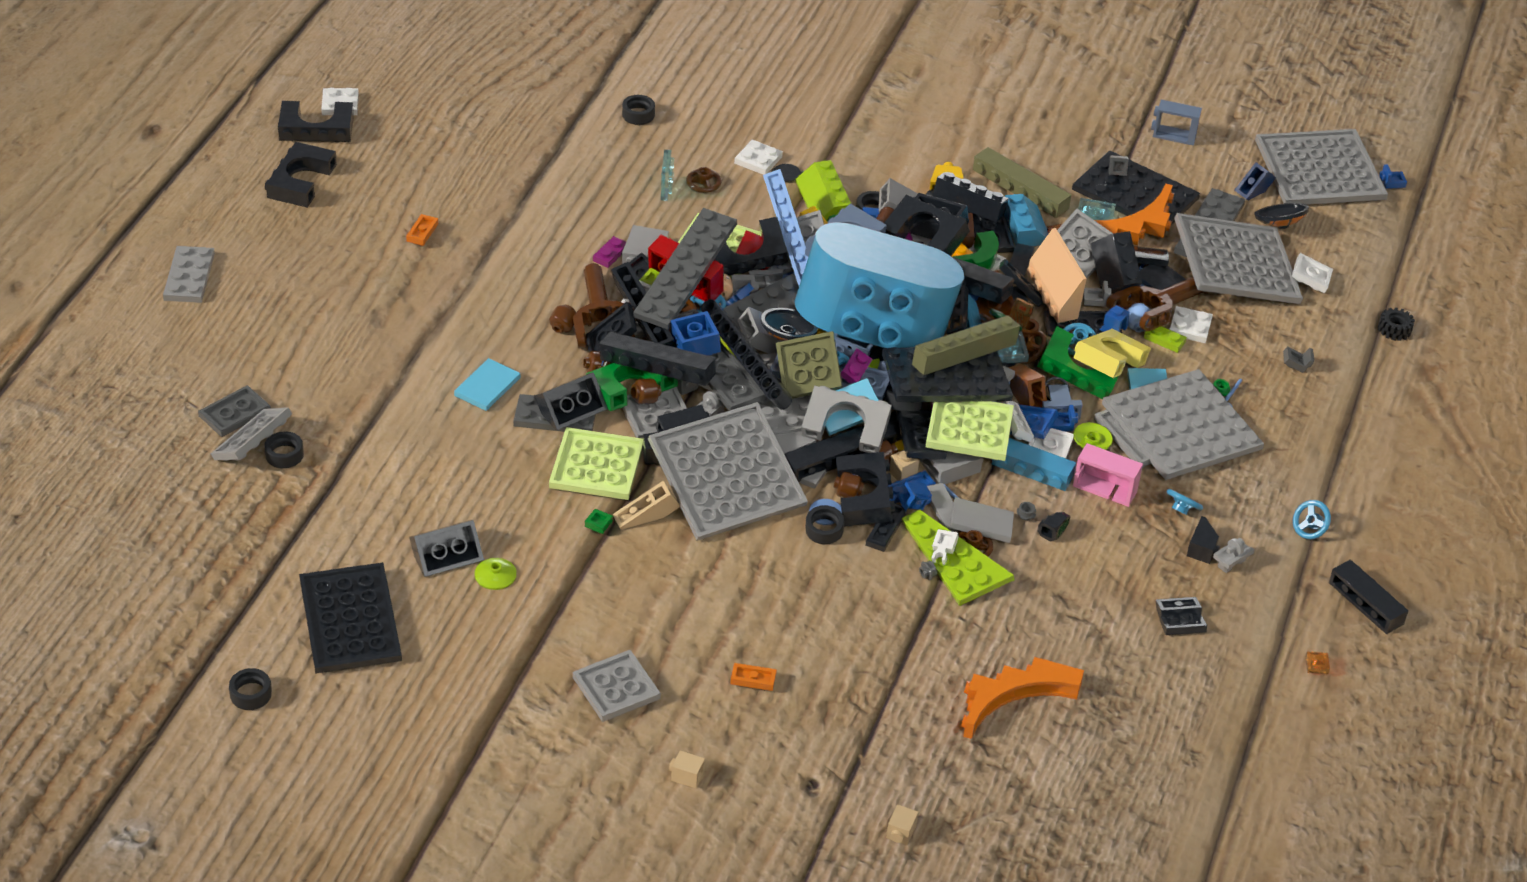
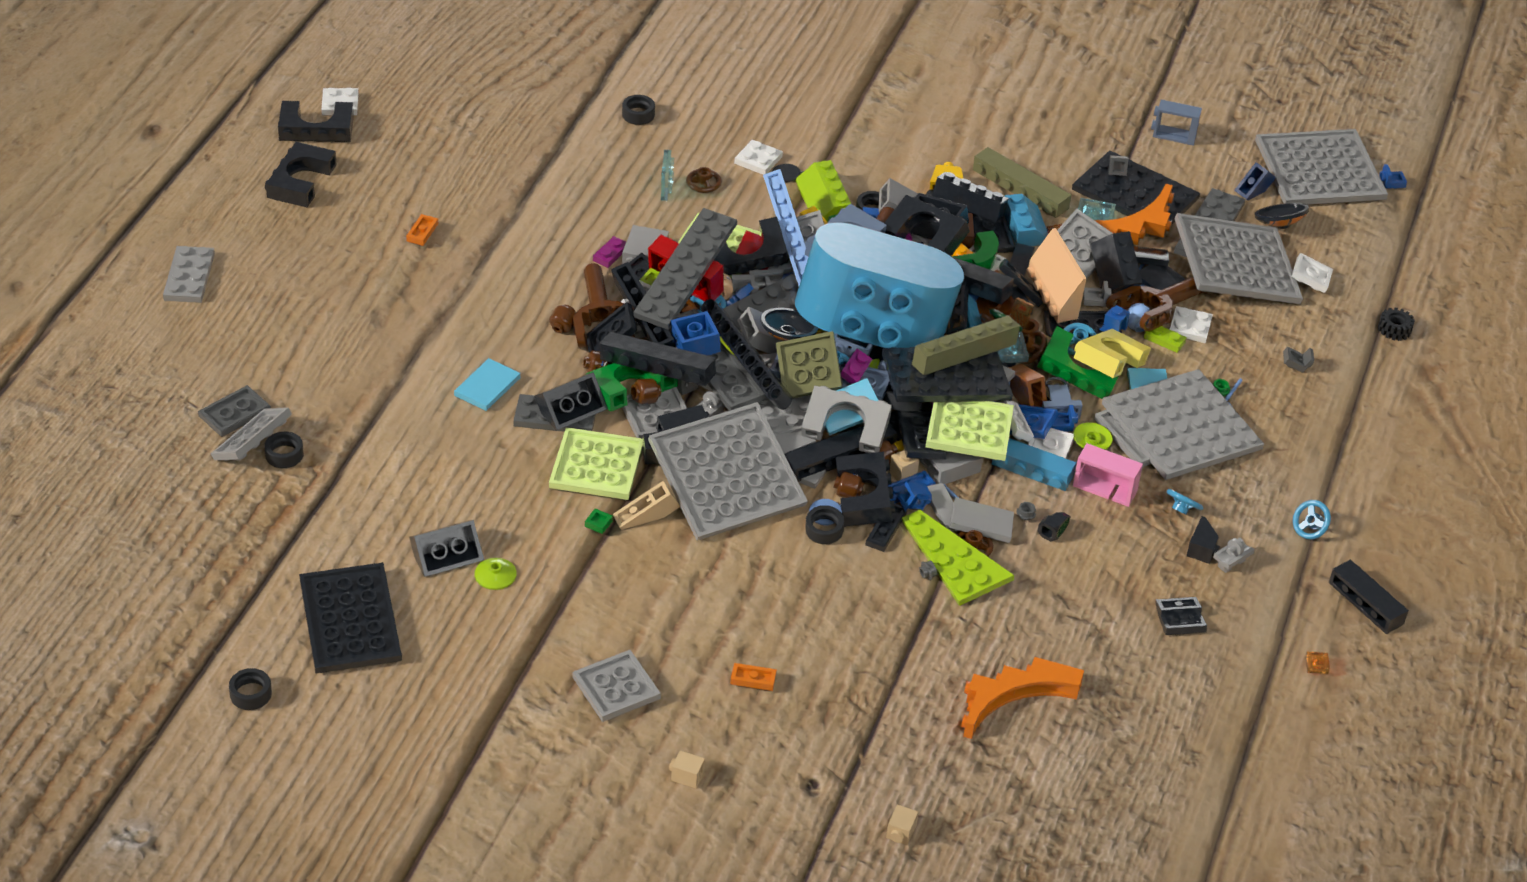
(944, 543): white plate -> none

